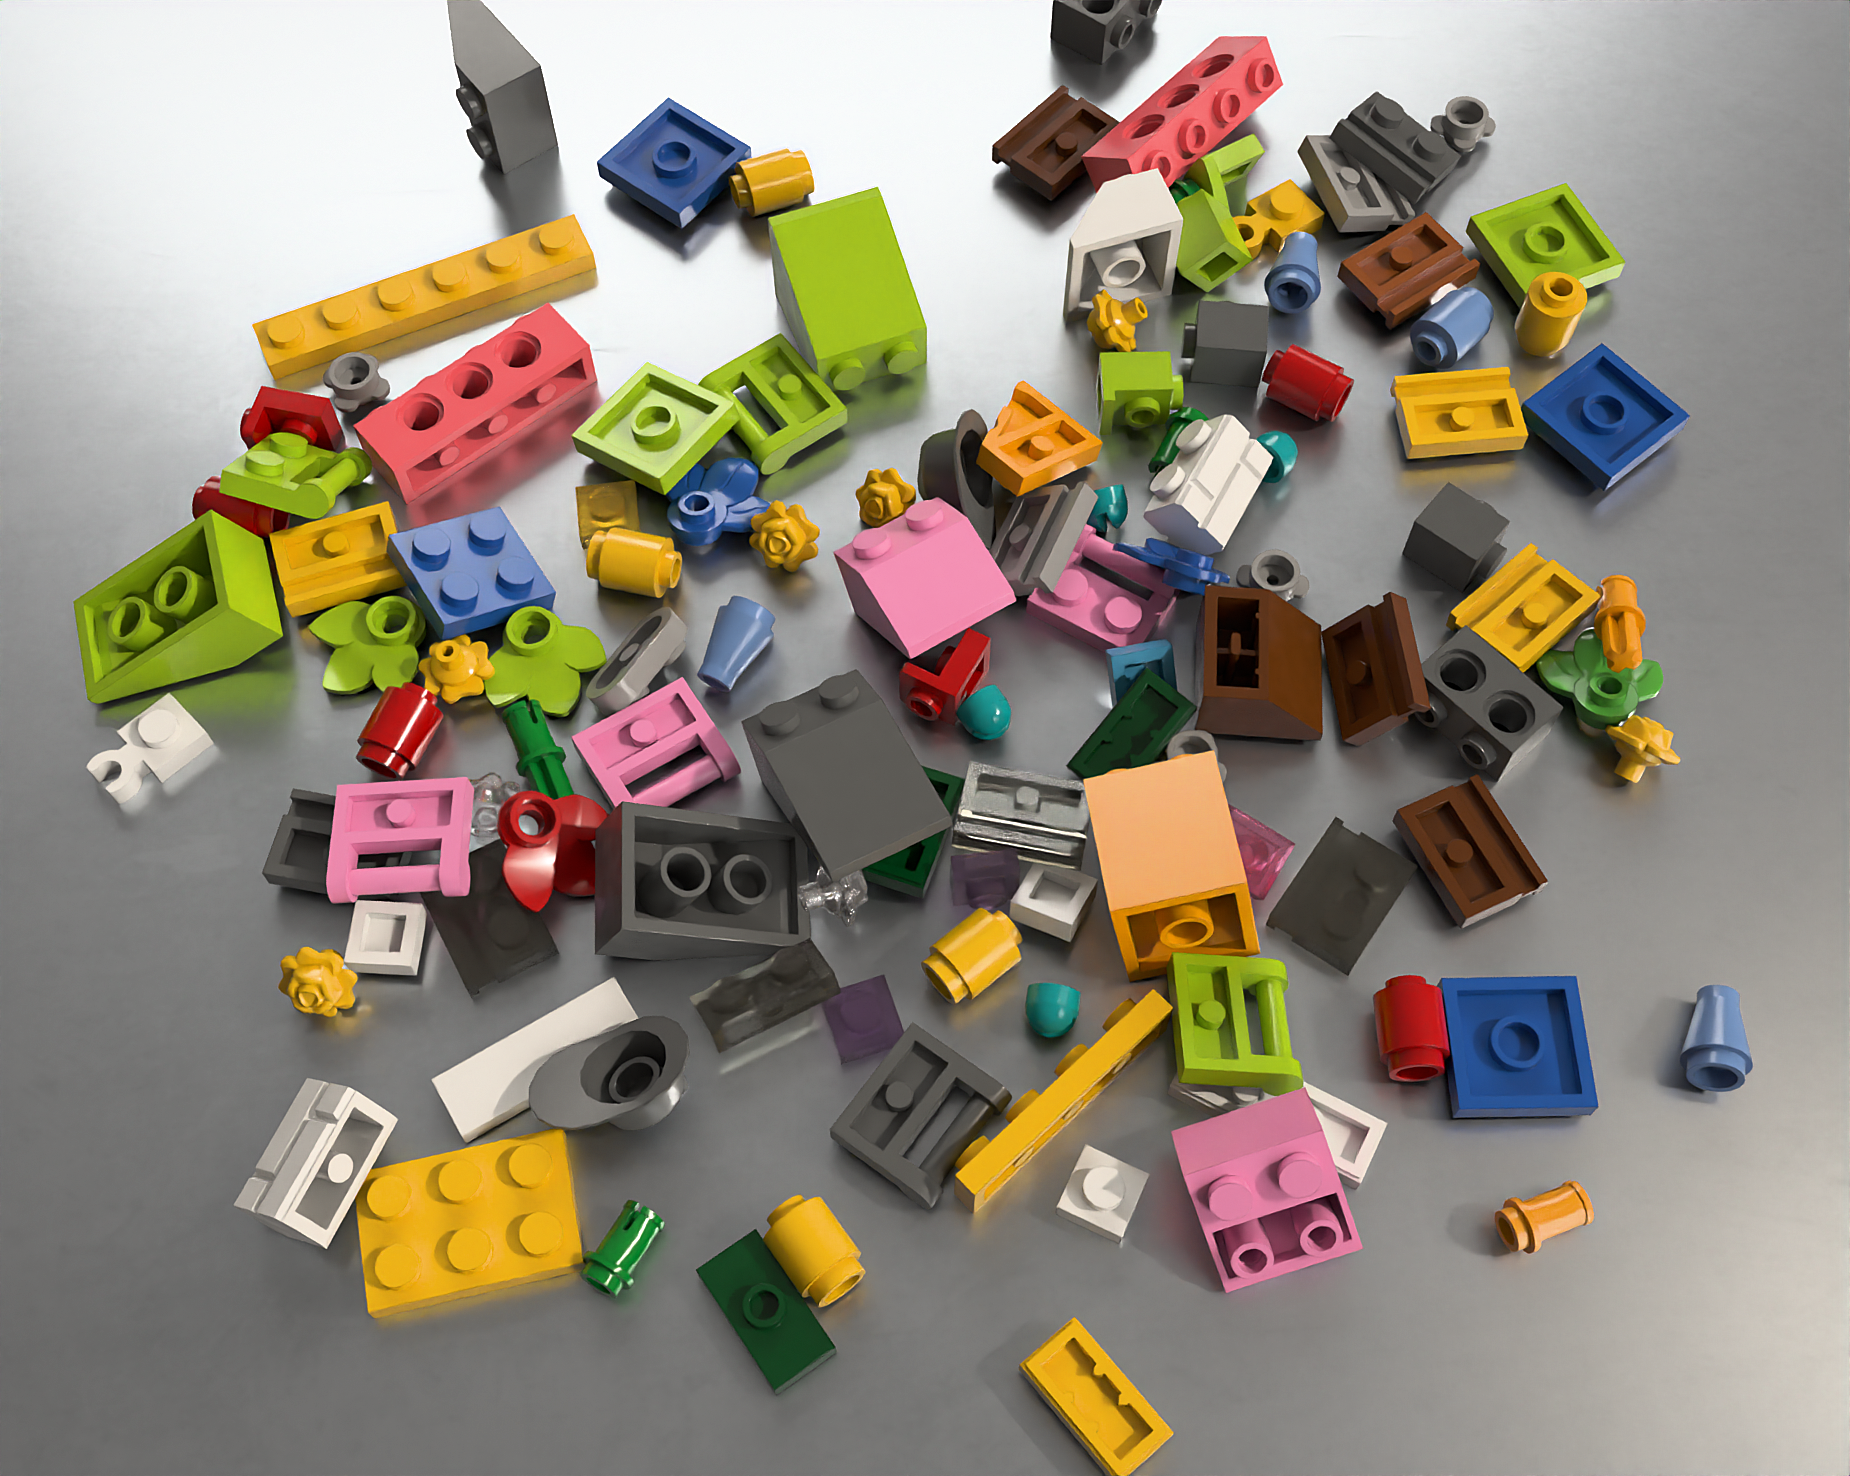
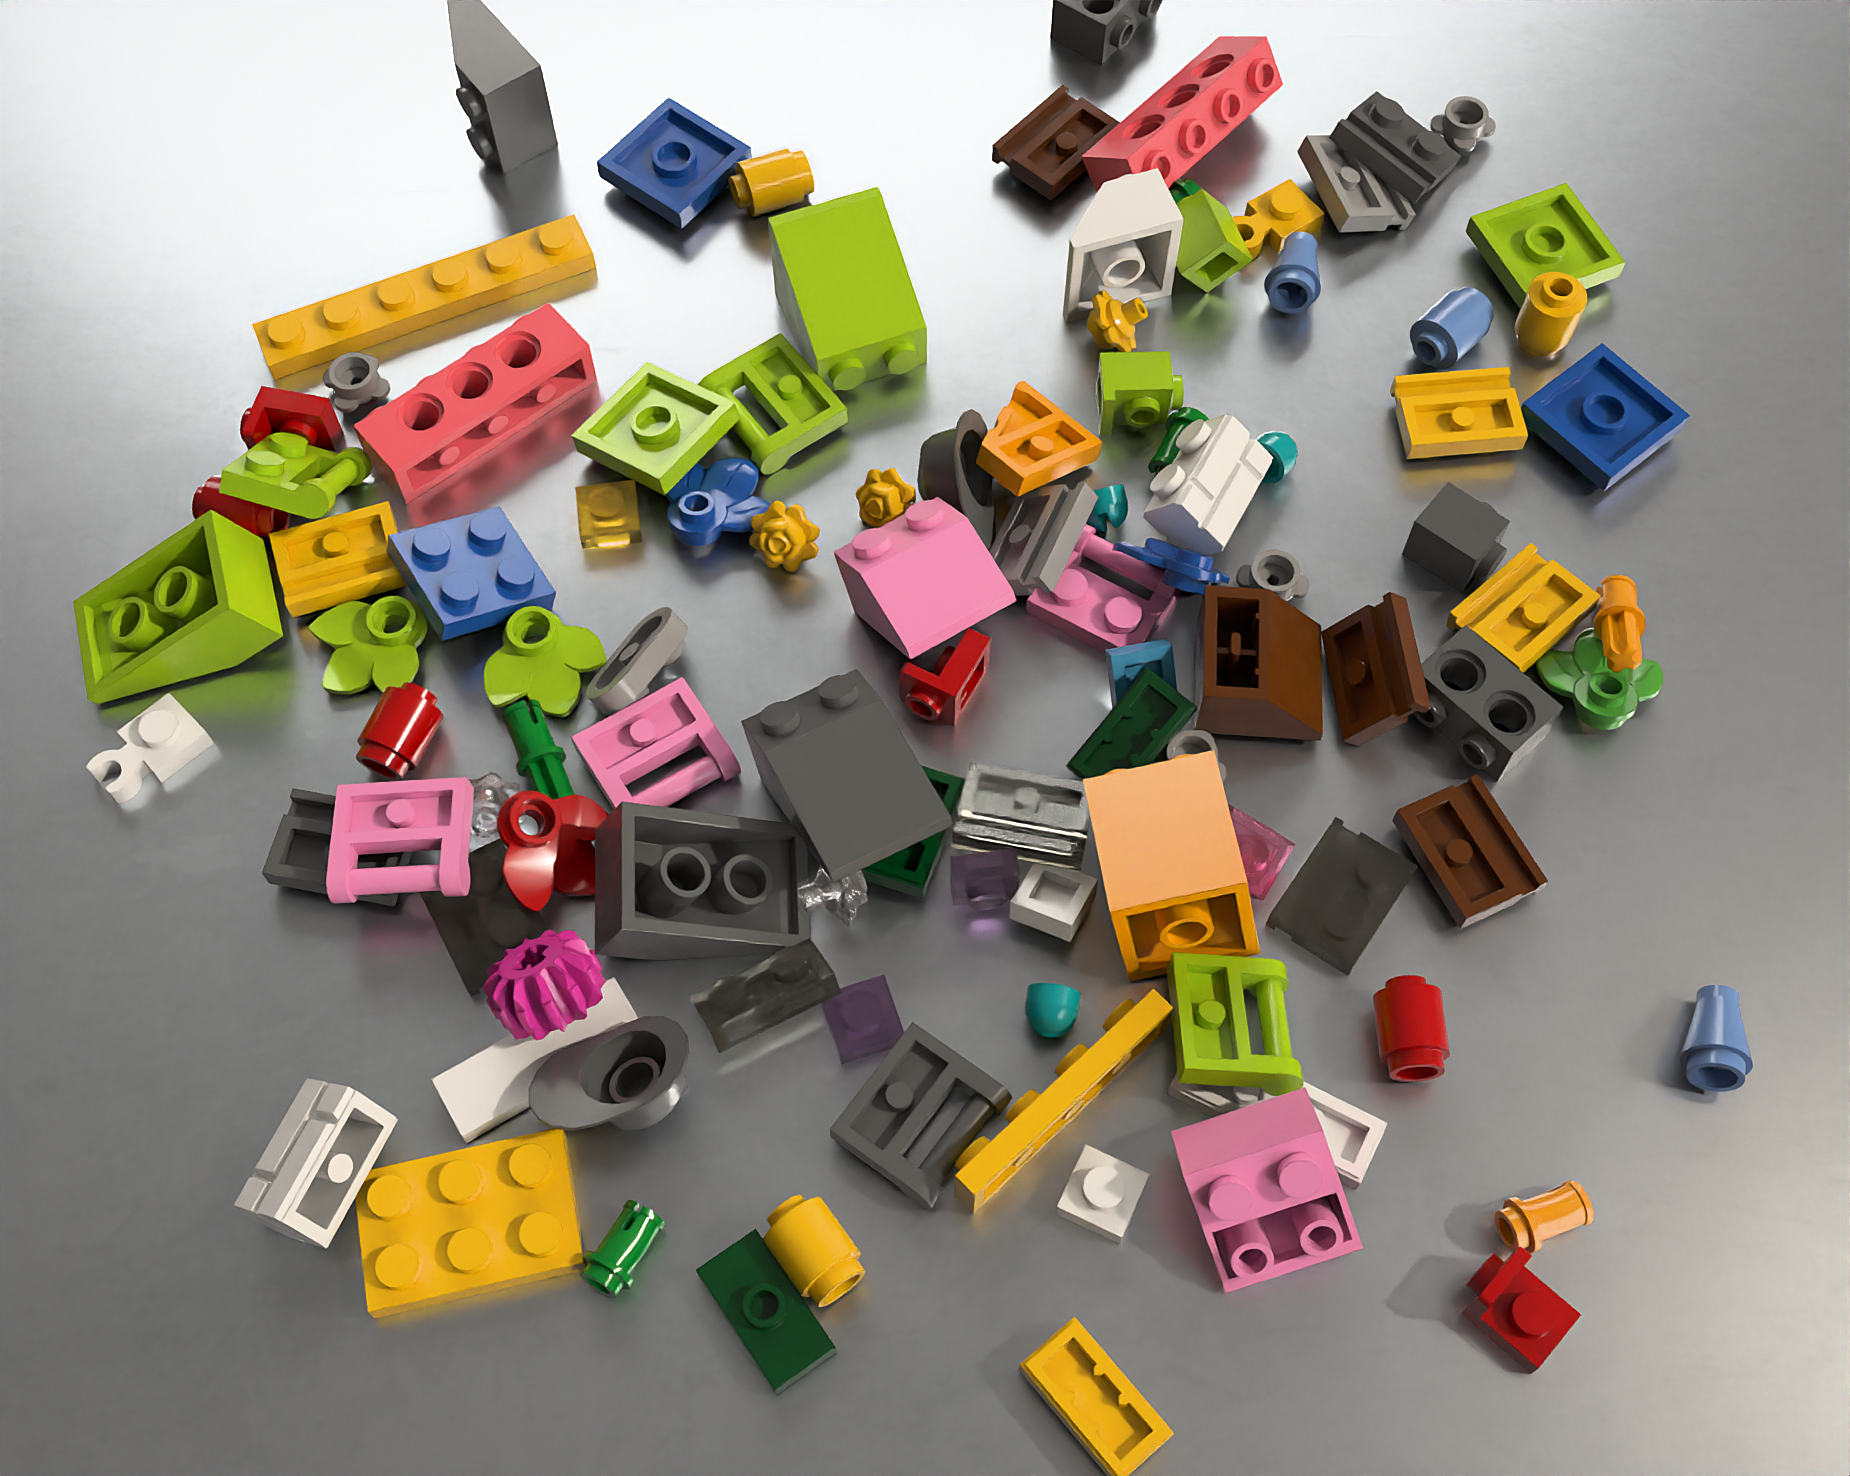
(317, 981): yellow plant -> none
(385, 937): white plate -> none
(456, 668): yellow plant -> none
(544, 984): none -> dark pink gear
(633, 561): yellow brick -> none
(736, 640): medium blue cone -> none
(973, 955): yellow brick -> none
(985, 713): teal hinge -> none
(1225, 166): lime tile -> none
(1226, 343): dark grey brick -> none
(1307, 383): red brick -> none
(1408, 270): dark orange plate -> none
(1517, 1047): blue plate -> none
(1518, 1309): none -> red bracket
(1642, 745): yellow plant -> none

